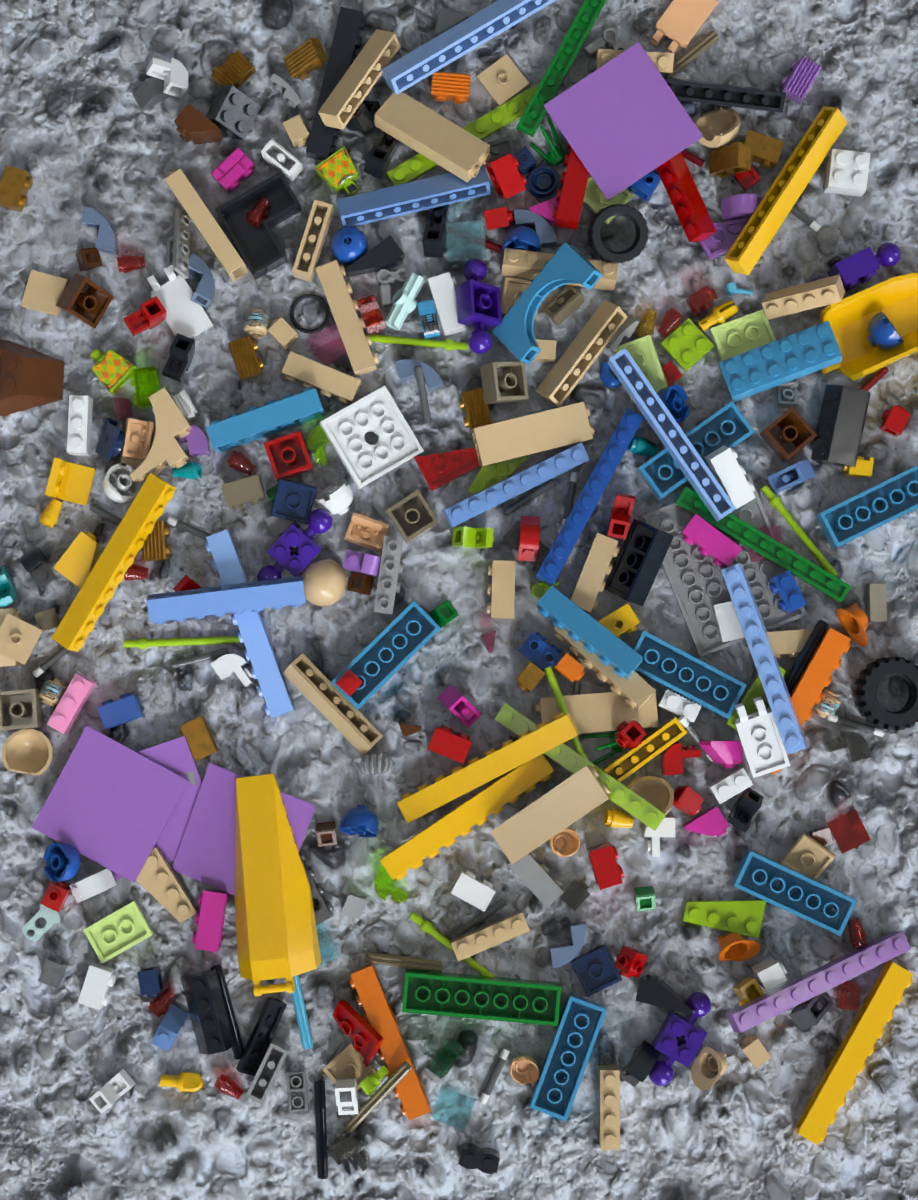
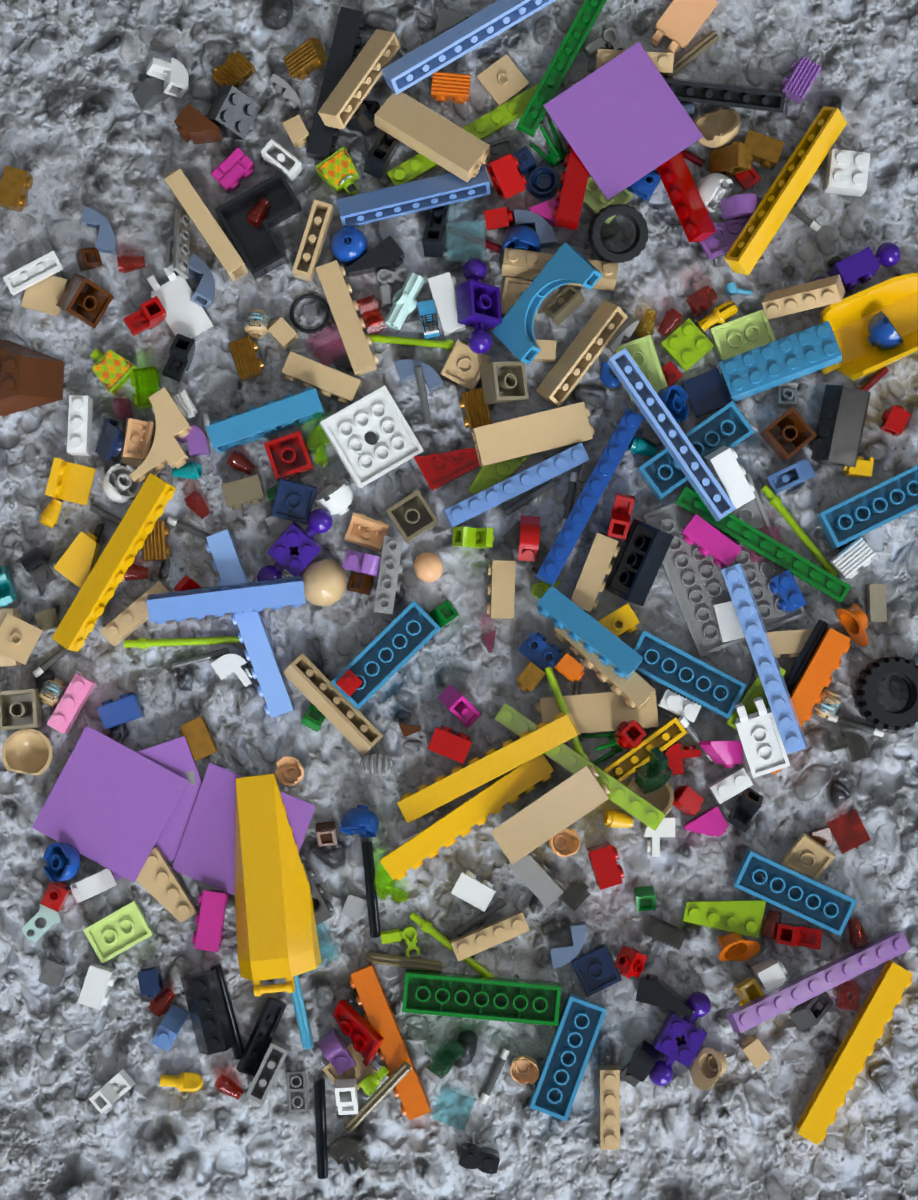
(33, 272): none -> white plate
(131, 617): none -> tan brick
(197, 504): none -> clear red cone
(289, 771): none -> light nougat hair
(313, 718): none -> green slope
(334, 1050): none -> medium lavender brick
(372, 901): none -> black axle
(409, 935): none -> lime bar
(428, 567): none -> light nougat hair
(464, 366): none -> tan plate
(655, 773): none -> clear green brick
(664, 932): none -> clear smoke brick
(706, 392): none -> dark blue tile
(714, 189): none -> white cylinder
(770, 925): none -> clear red cone
(799, 935): none -> red brick
(851, 558): none -> white brick

